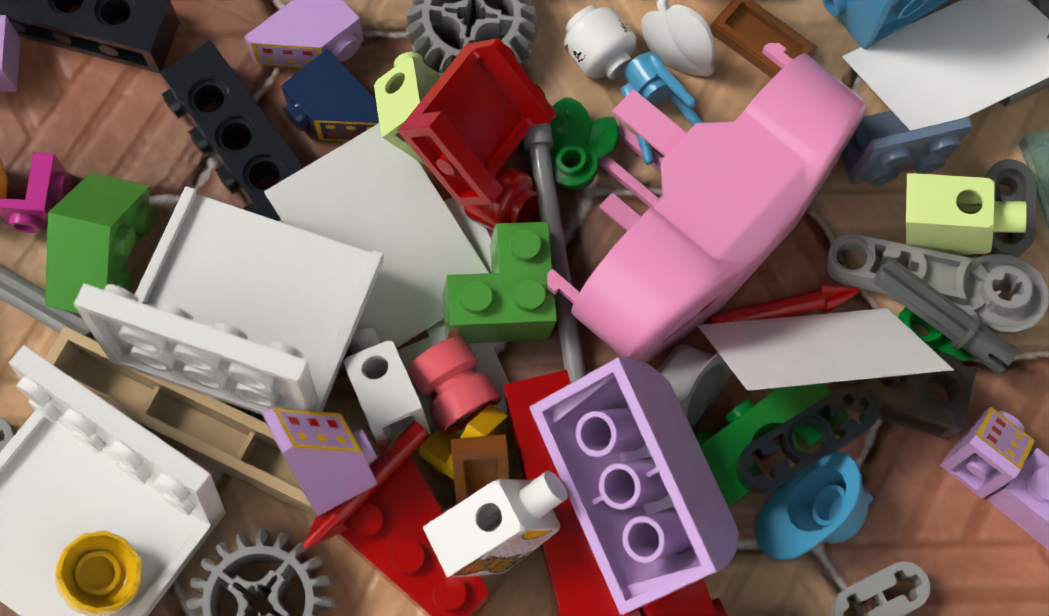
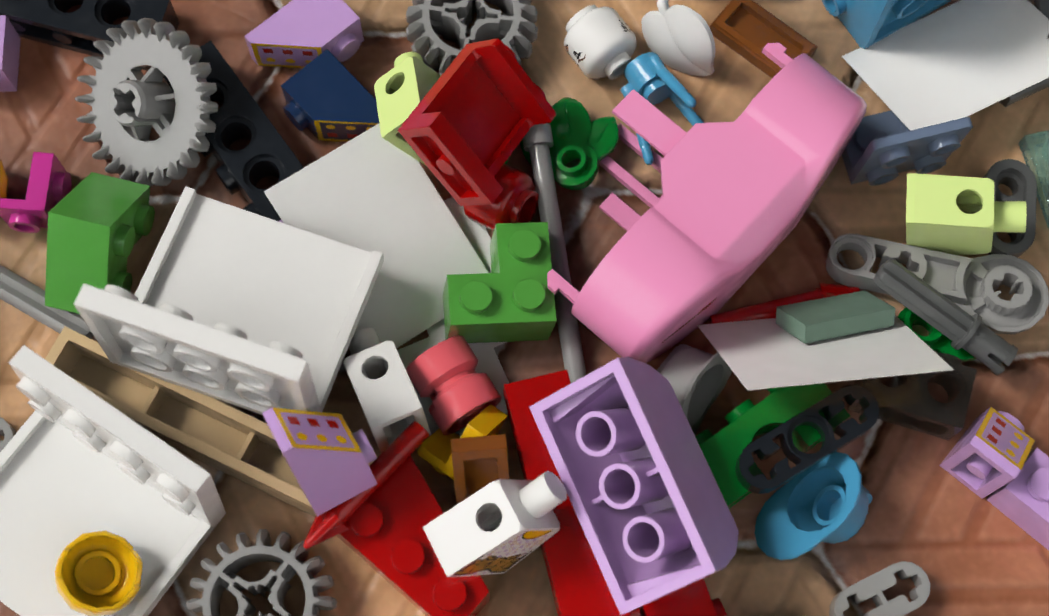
(131, 103): none -> light grey gear
(835, 316): none -> sand green tile

